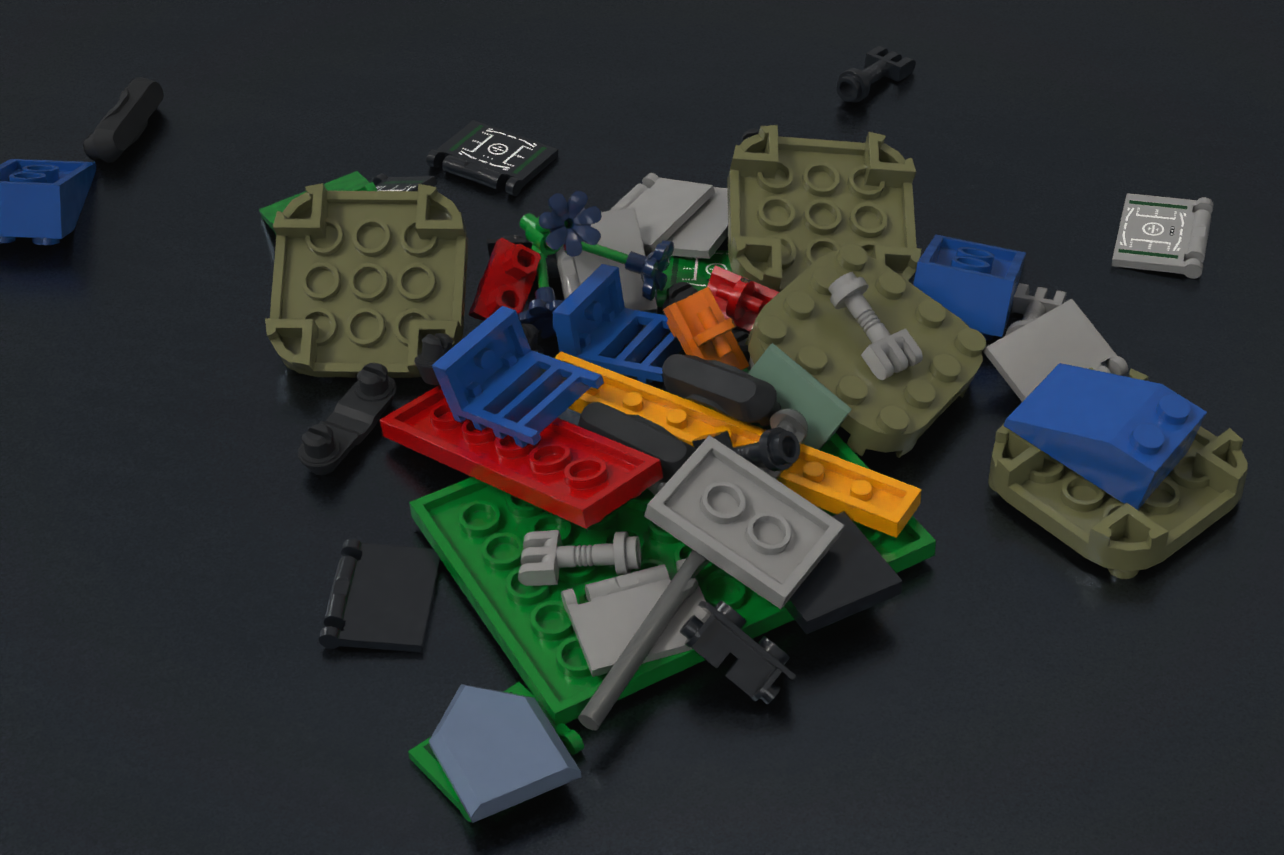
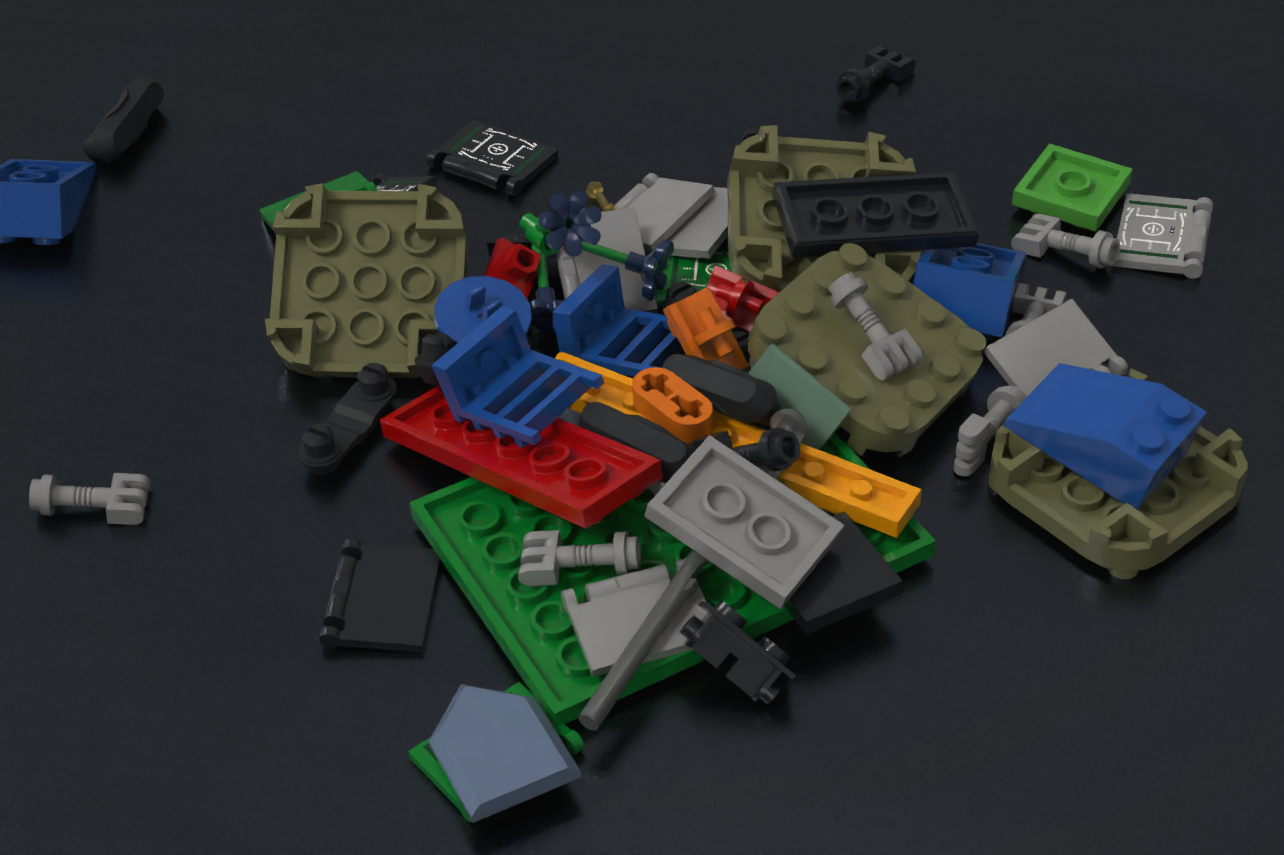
(122, 501): none -> light grey hinge
(473, 300): none -> blue piece
(595, 191): none -> clear yellow hinge
(678, 400): none -> orange beam
(875, 214): none -> black tile
(979, 430): none -> light grey hinge
(1045, 232): none -> light grey hinge
(1072, 187): none -> bright green plate

